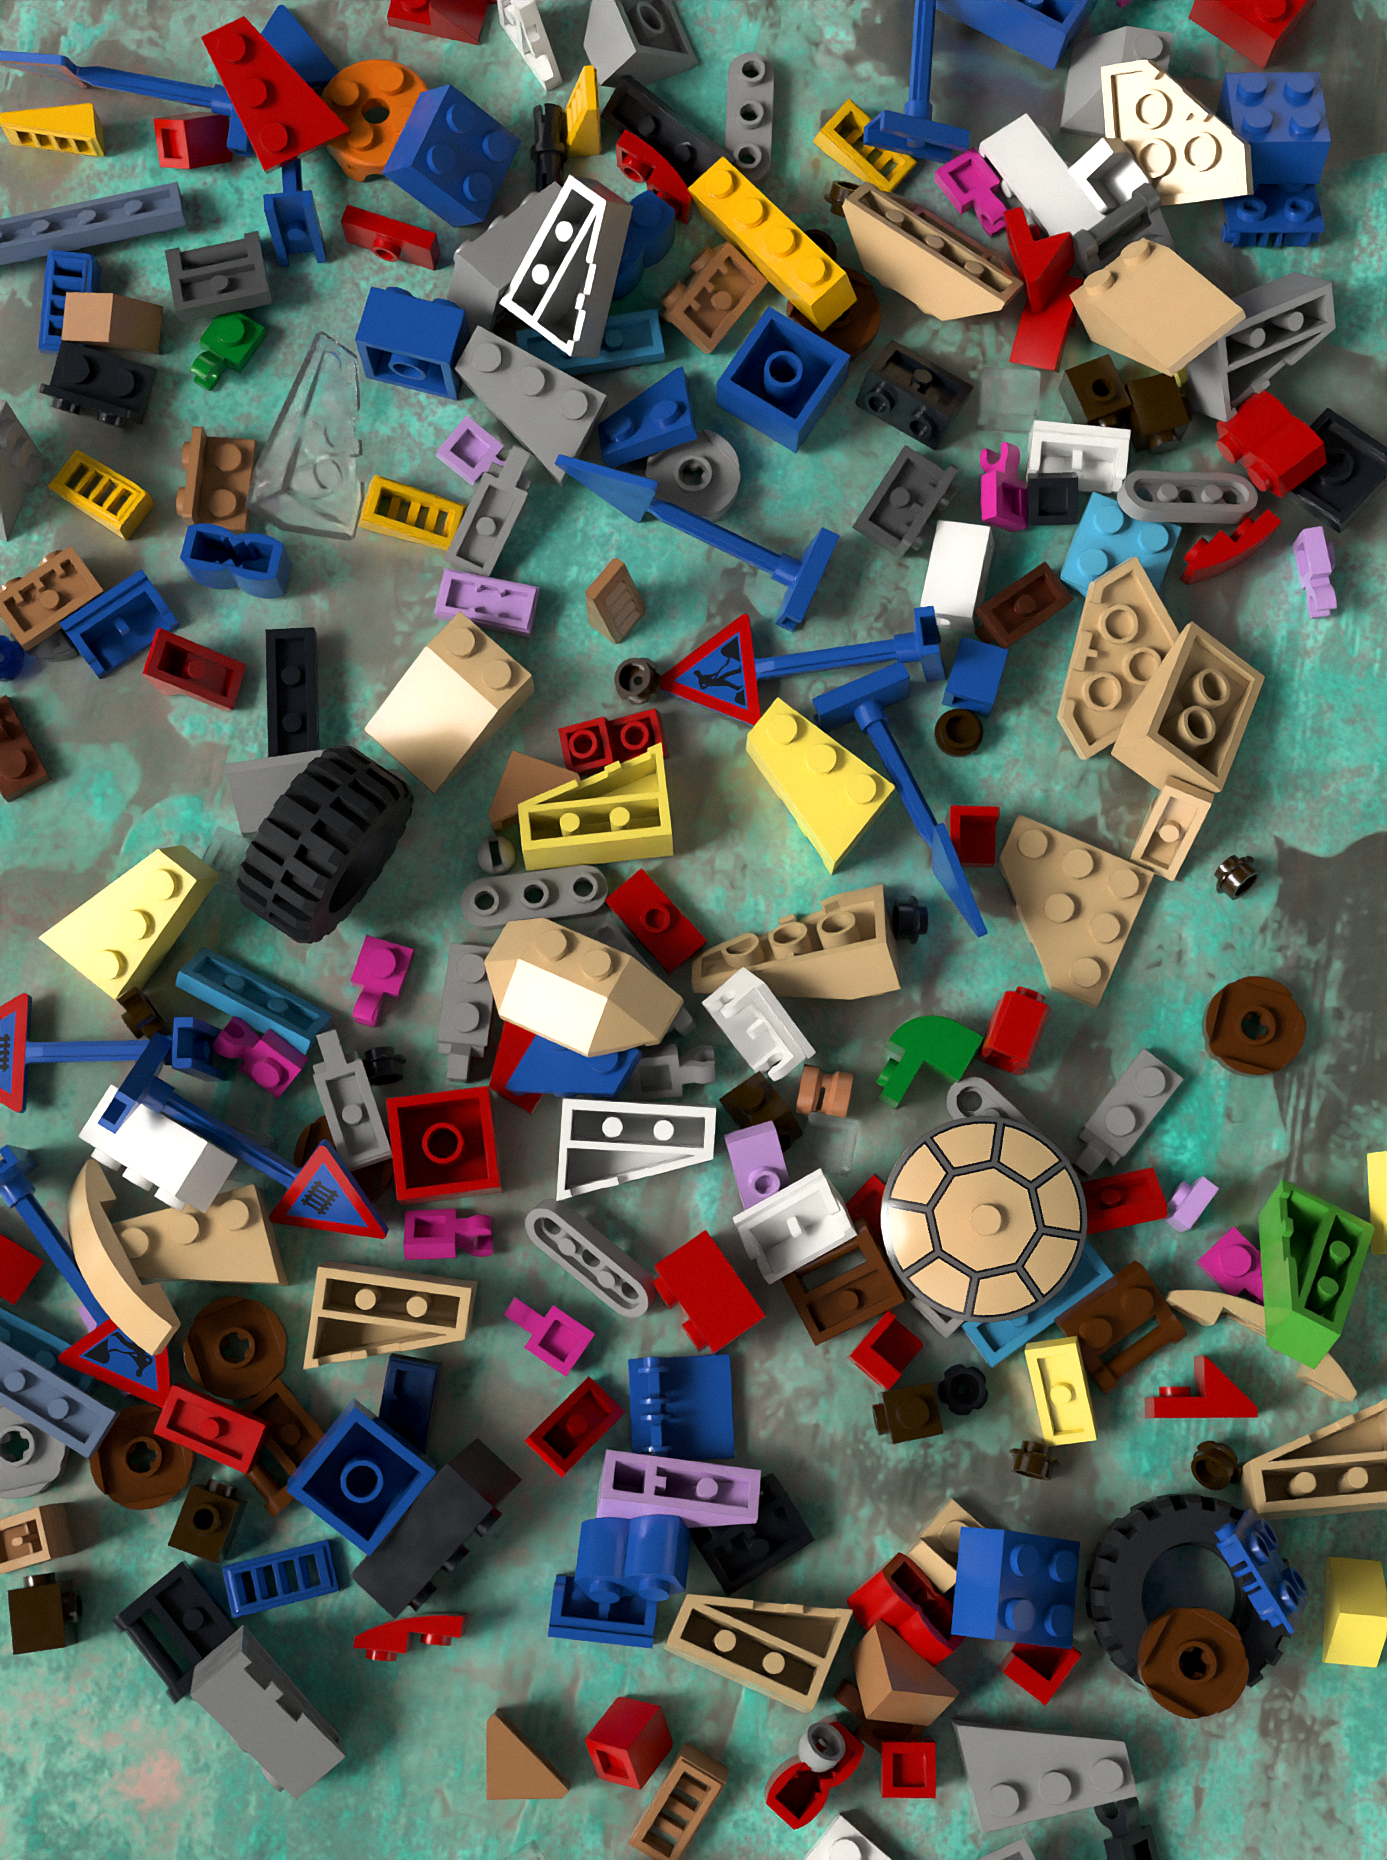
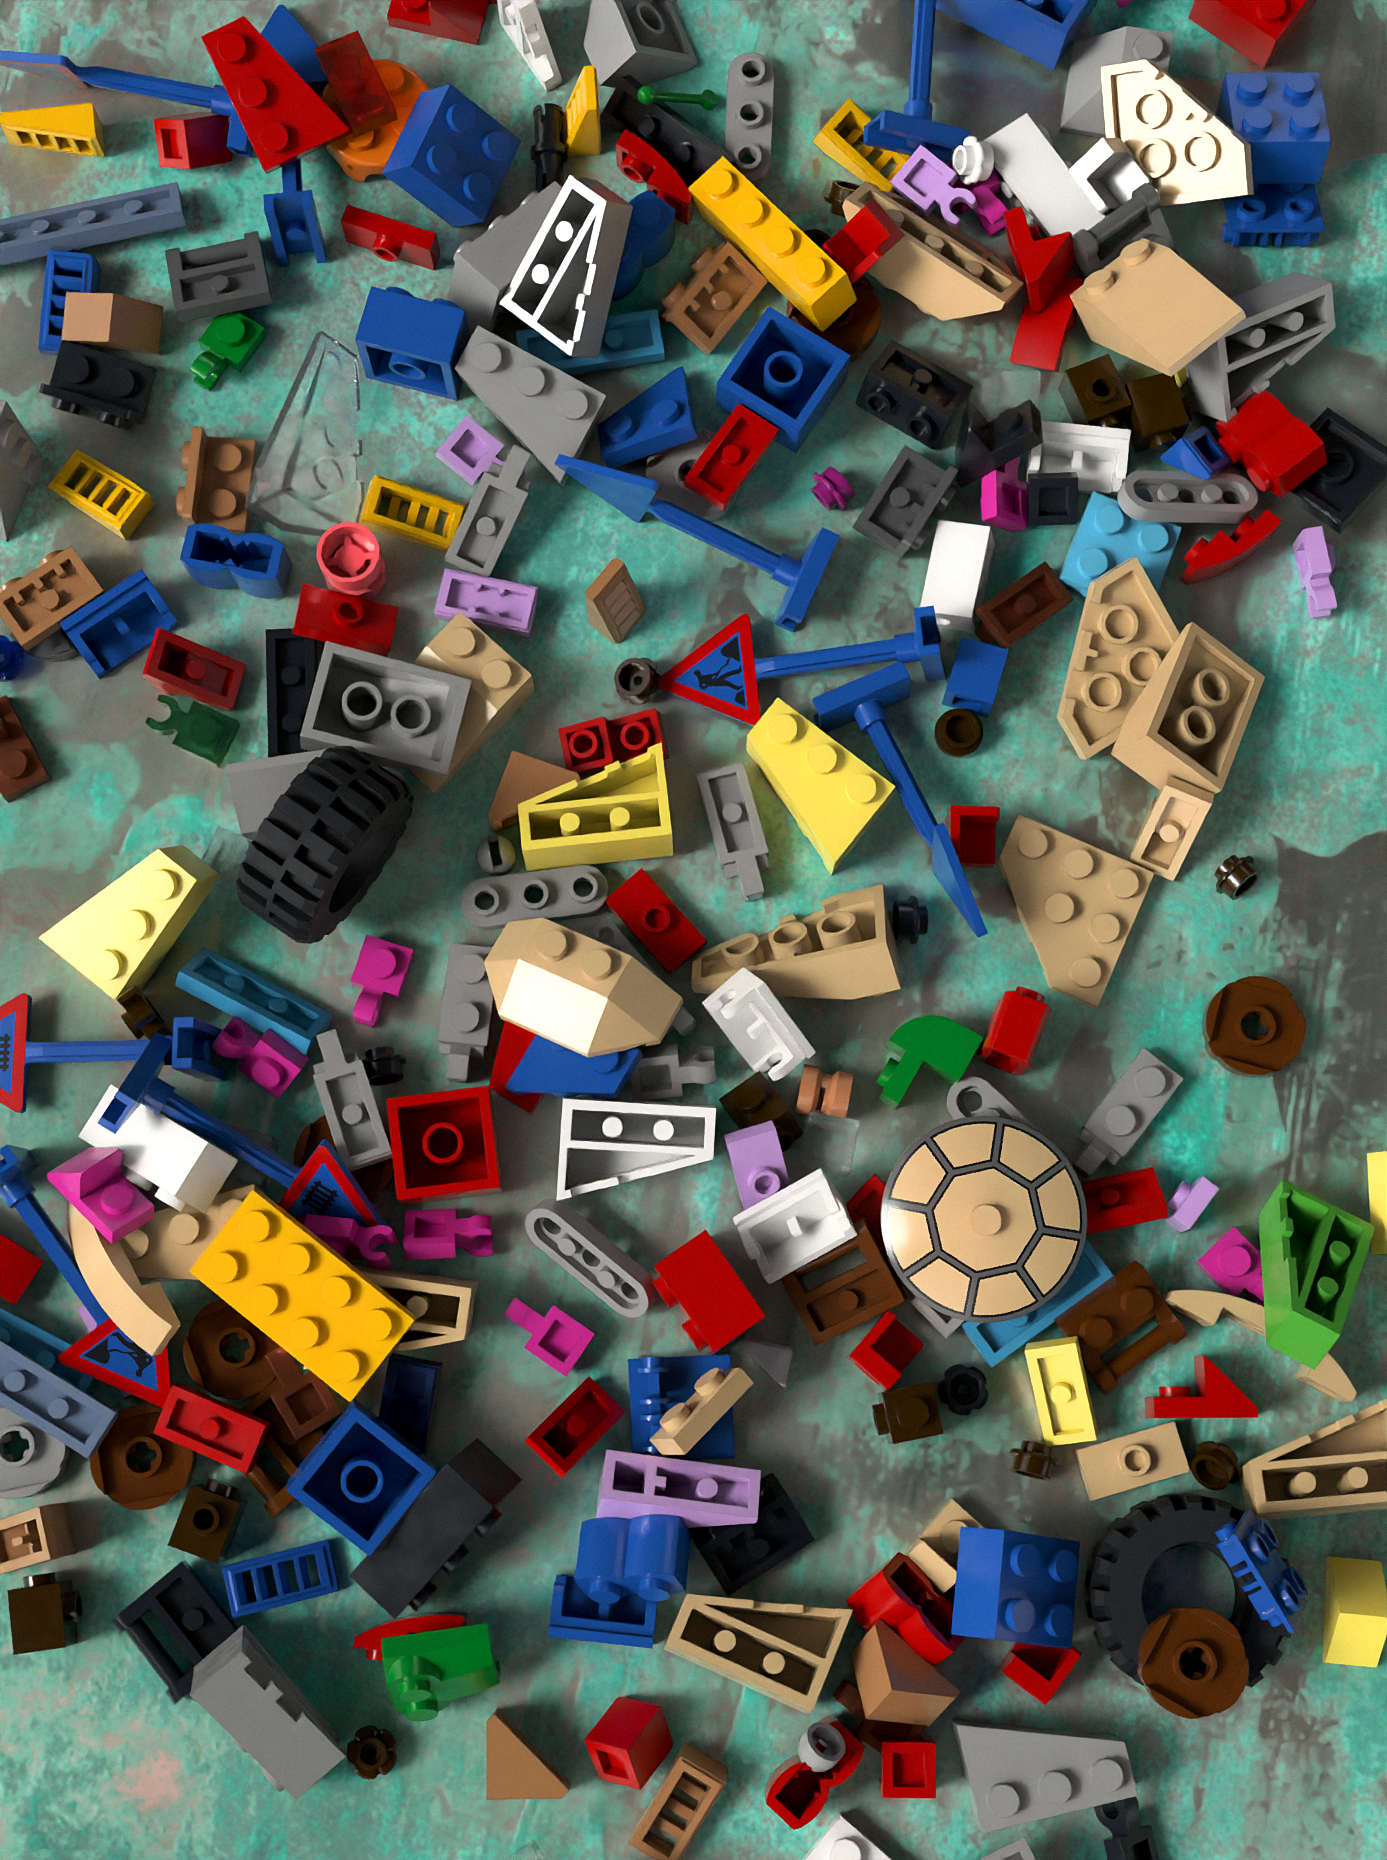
(102, 1193): none -> dark pink slope
(199, 732): none -> clear green plate
(303, 1294): none -> yellow plate
(304, 1399): none -> copper plate
(345, 553): none -> coral wheel
(345, 620): none -> red plate
(353, 1240): none -> dark pink plate
(356, 83): none -> clear red plate
(379, 1739): none -> dark brown plate
(385, 710): none -> light grey slope
(438, 1667): none -> green slope
(690, 1421): none -> tan plate
(707, 99): none -> green hinge
(731, 457): none -> red plate
(735, 826): none -> light grey hinge
(770, 1357): none -> flat silver slope
(832, 489): none -> magenta plate
(863, 240): none -> red panel
(929, 184): none -> lavender plate
(973, 160): none -> white plate
(989, 445): none -> black slope
(1132, 1460): none -> tan plate
(1198, 454): none -> blue slope

